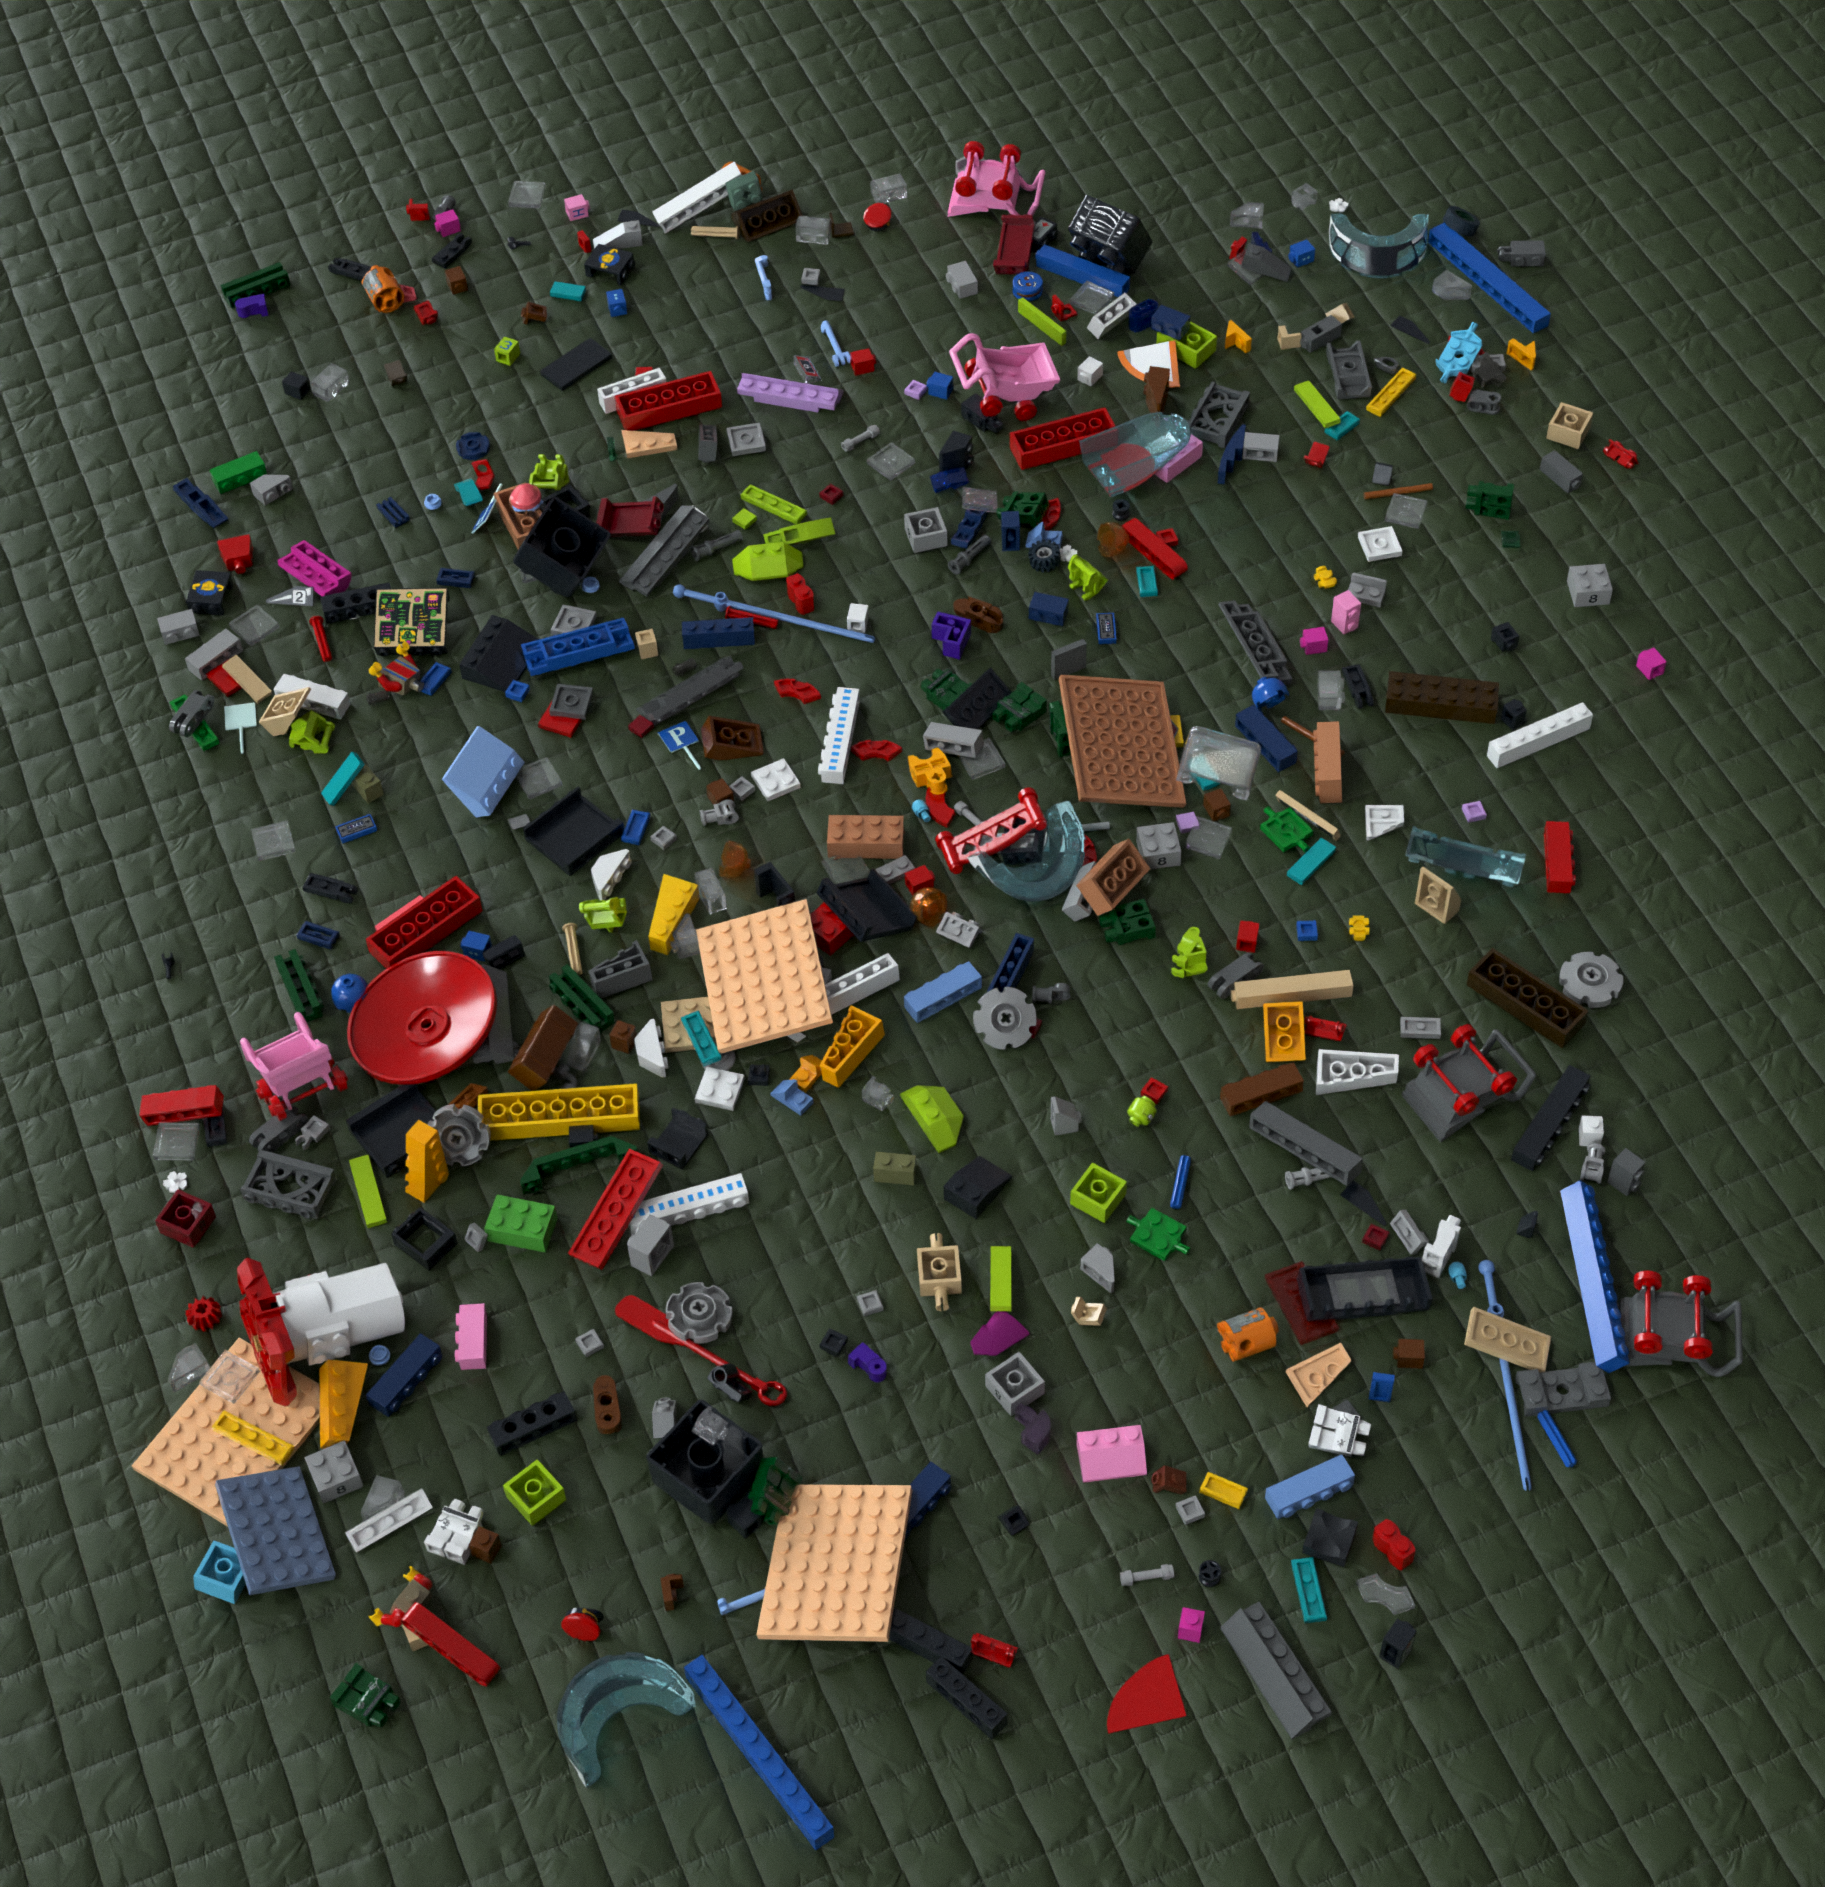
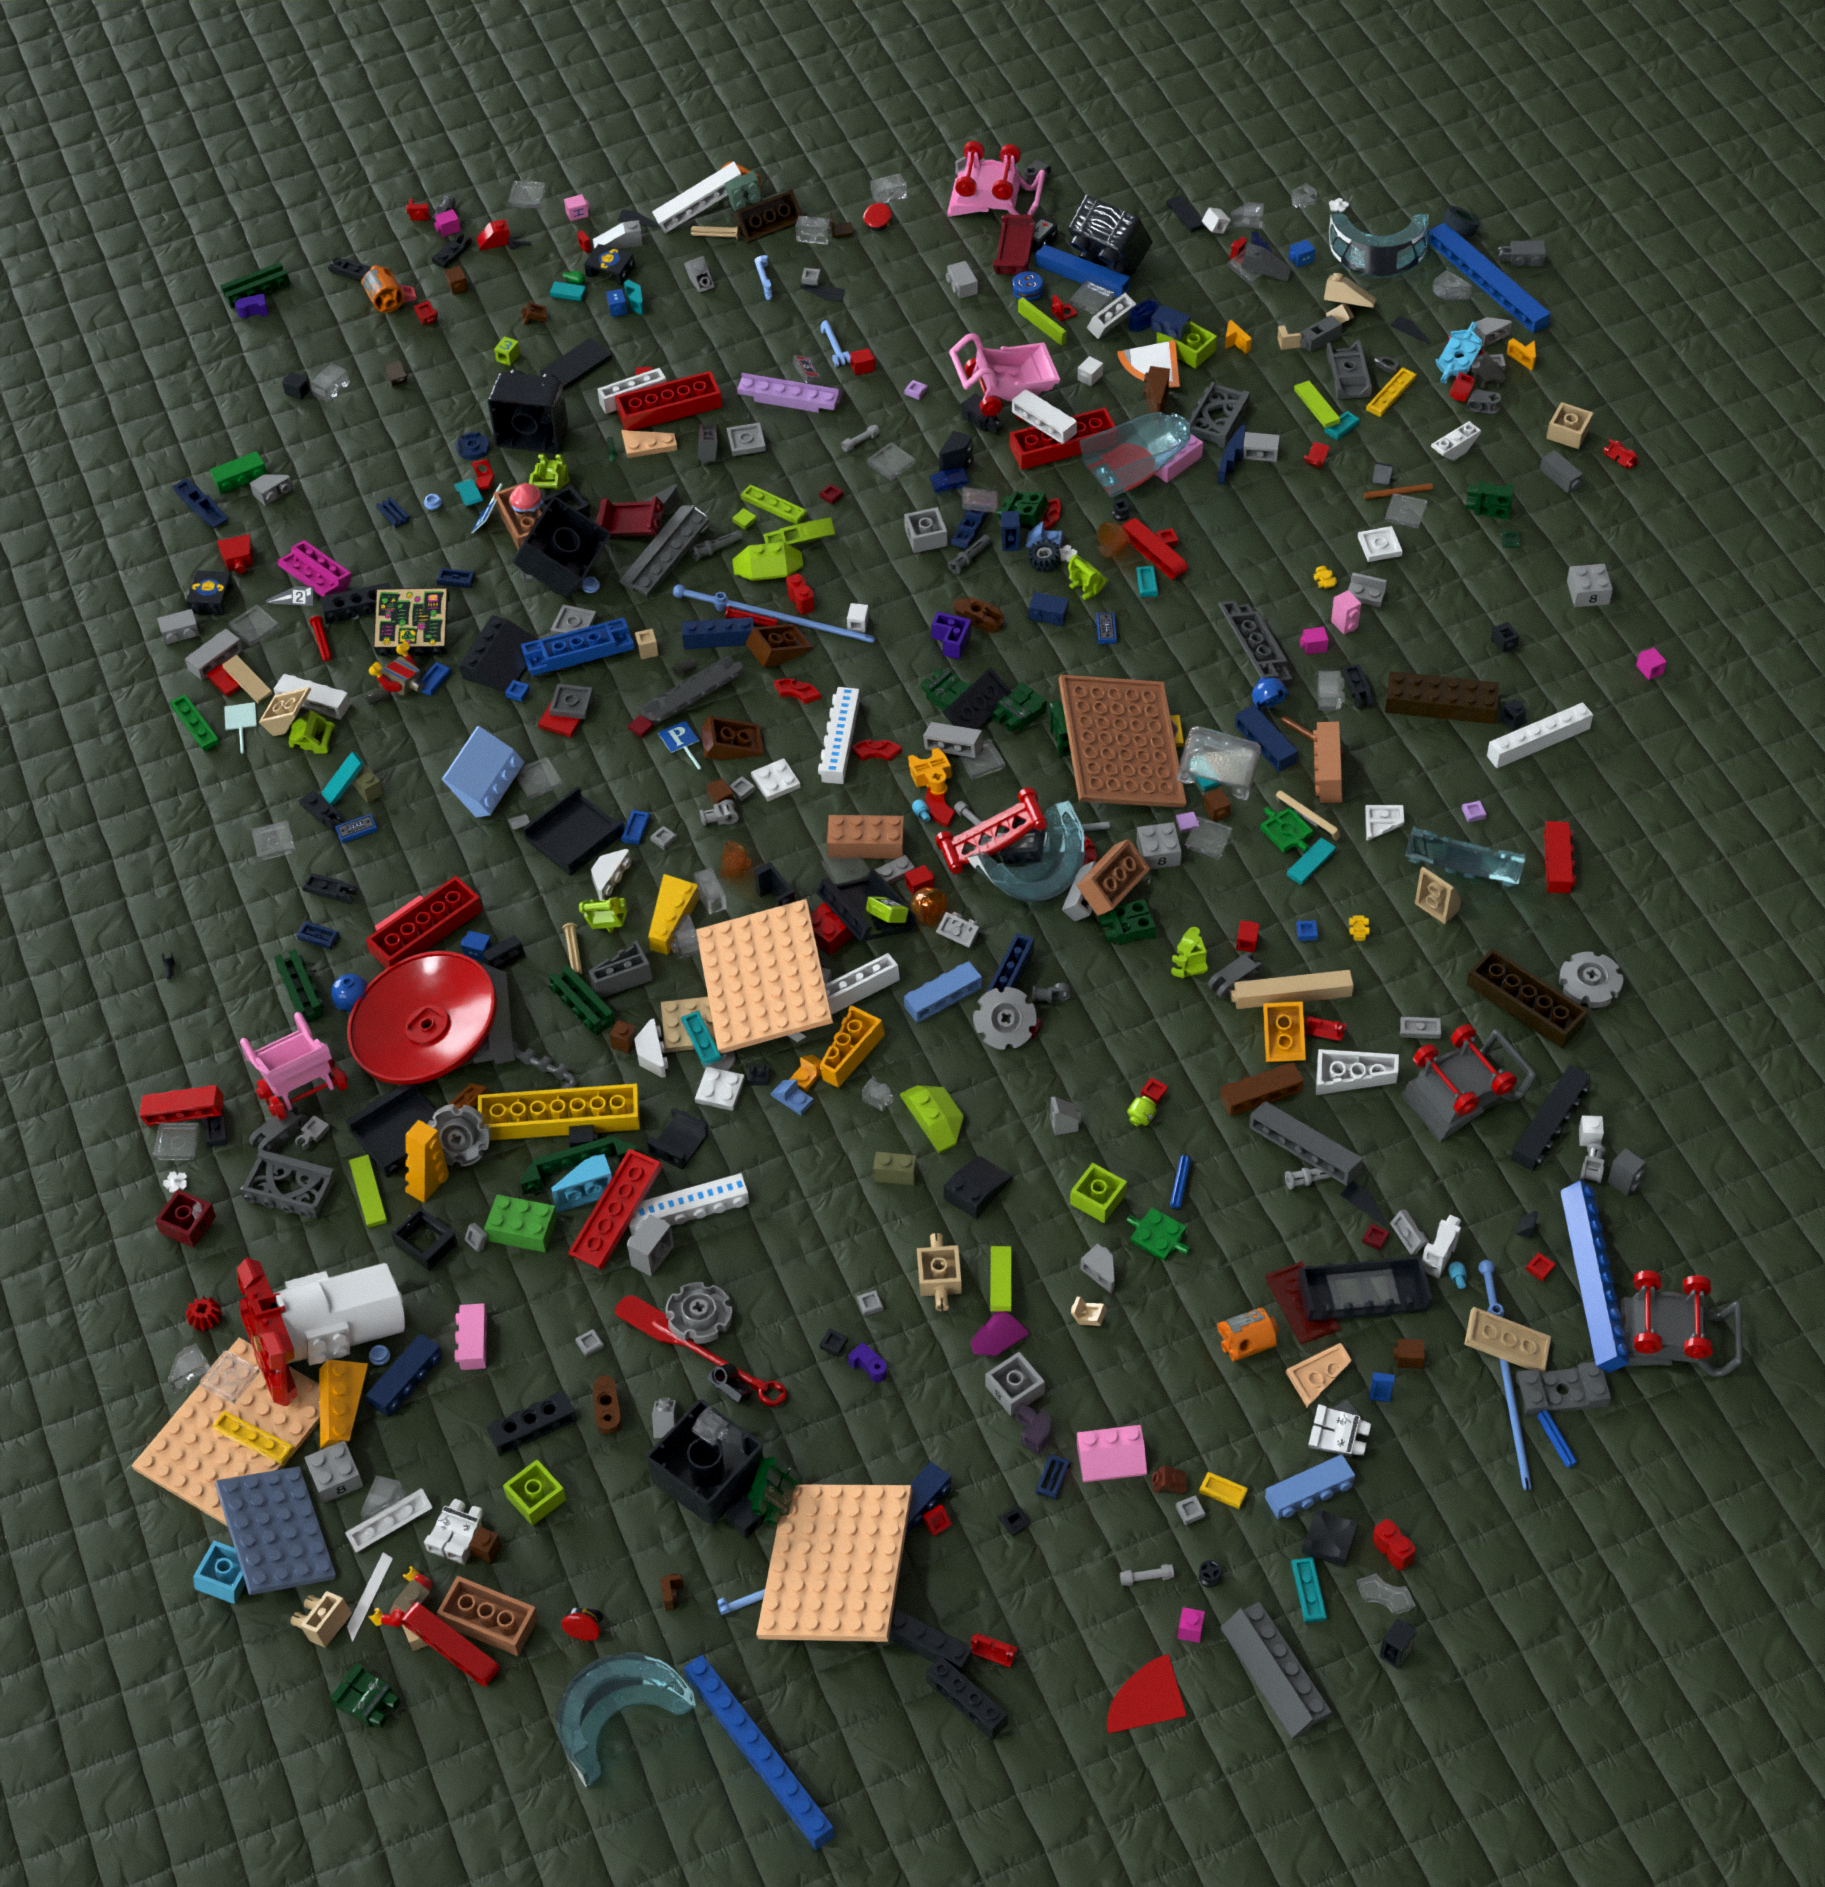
(191, 713): dark grey piece -> none
(321, 809): none -> black hinge
(325, 1618): none -> tan brick
(368, 1595): none -> white sticker
(488, 1615): none -> nougat brick
(494, 235): none -> red slope
(528, 412): none -> black brick
(543, 1048): reddish brown piece -> none
(575, 277): none -> green cylinder
(582, 1184): none -> medium azure slope
(583, 1046): clear slope -> none
(634, 295): none -> teal slope
(699, 274): none -> light grey slope
(777, 644): none -> reddish brown slope
(887, 909): none -> lime piece
(937, 1520): none -> red plate
(940, 385): blue brick -> none
(1032, 171): none -> dark grey piece
(1044, 416): none -> white brick
(1046, 1492): none -> dark blue tile
(1068, 659): dark grey tile -> none
(1185, 213): none -> black tile
(1216, 220): none -> white brick
(1346, 291): none -> tan slope
(1457, 442): none -> white slope
(1492, 330): none -> light grey slope
(1540, 1267): none -> red plate

